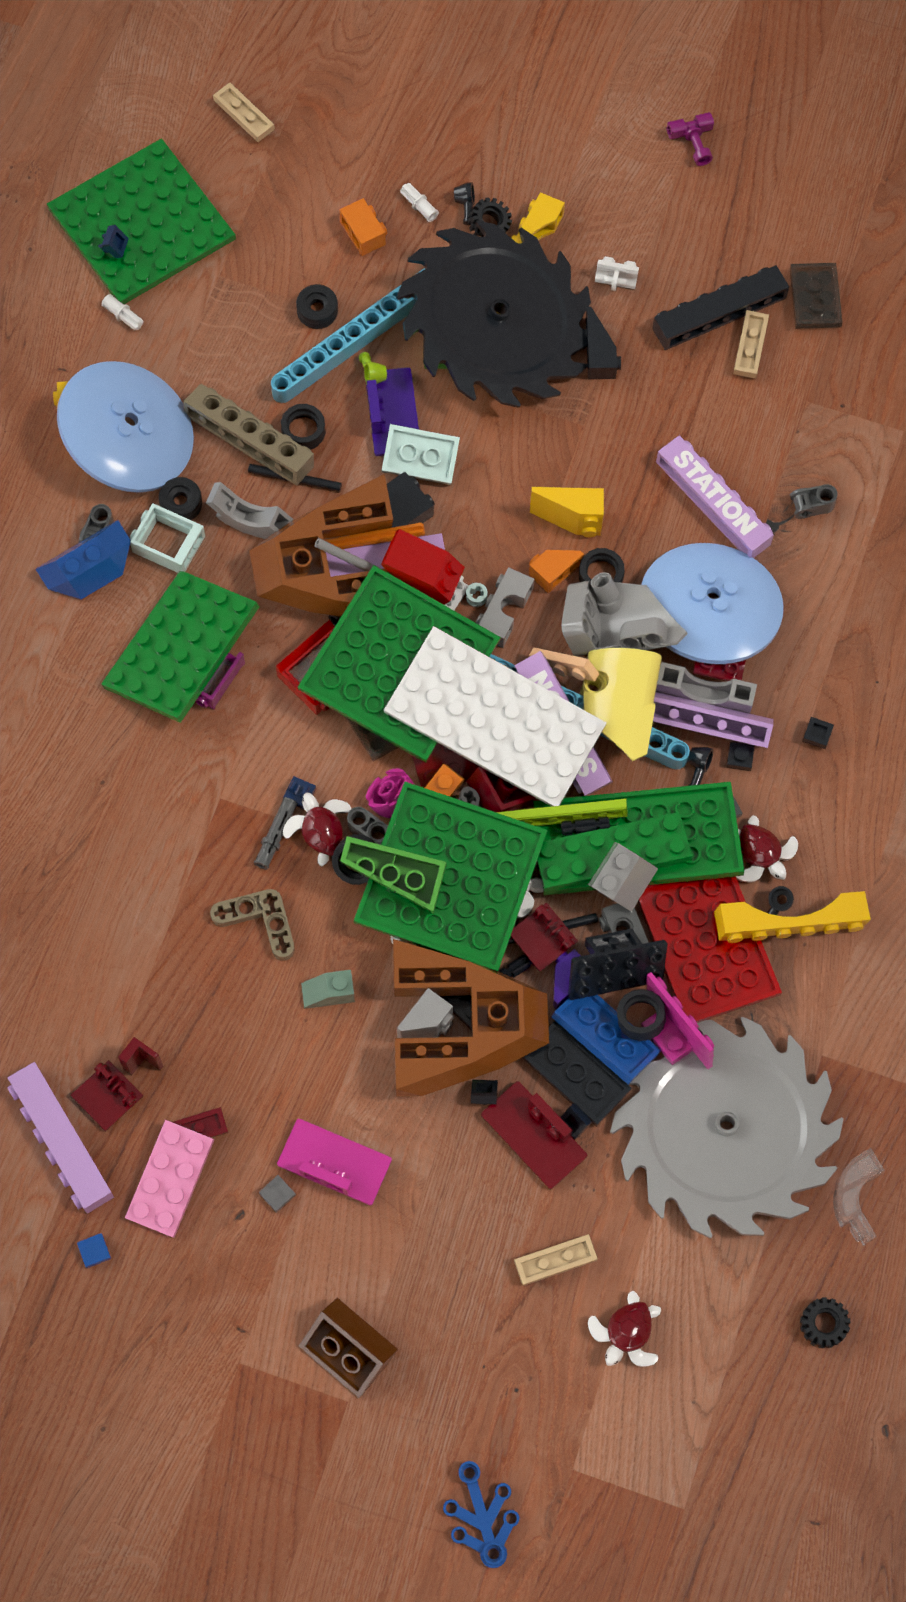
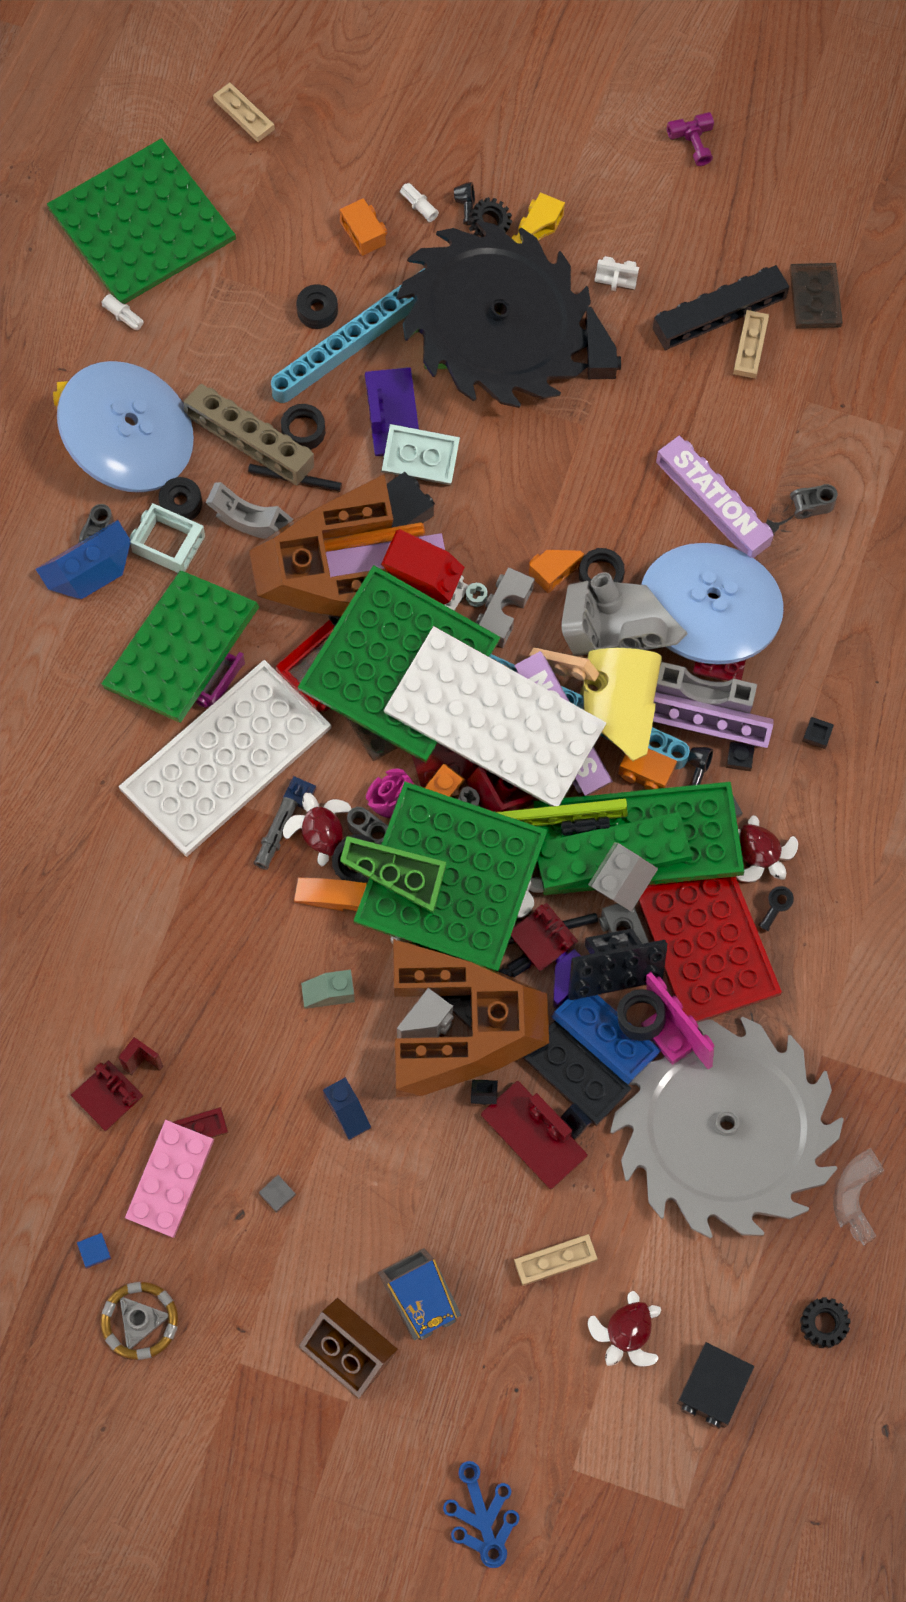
(60, 1137): lavender brick -> none
(114, 242): dark blue tile -> none
(139, 1320): none -> light grey piece
(225, 757): none -> white plate
(260, 910): dark tan beam -> none
(329, 893): none -> orange slope
(334, 1162): dark pink bracket -> none
(343, 555): light grey piece -> none
(346, 1108): none -> dark blue slope
(372, 370): lime bar -> none
(420, 1294): none -> slope
(570, 508): yellow slope -> none
(651, 770): none -> orange brick
(715, 1386): none -> black brick
(743, 921): yellow arch -> none

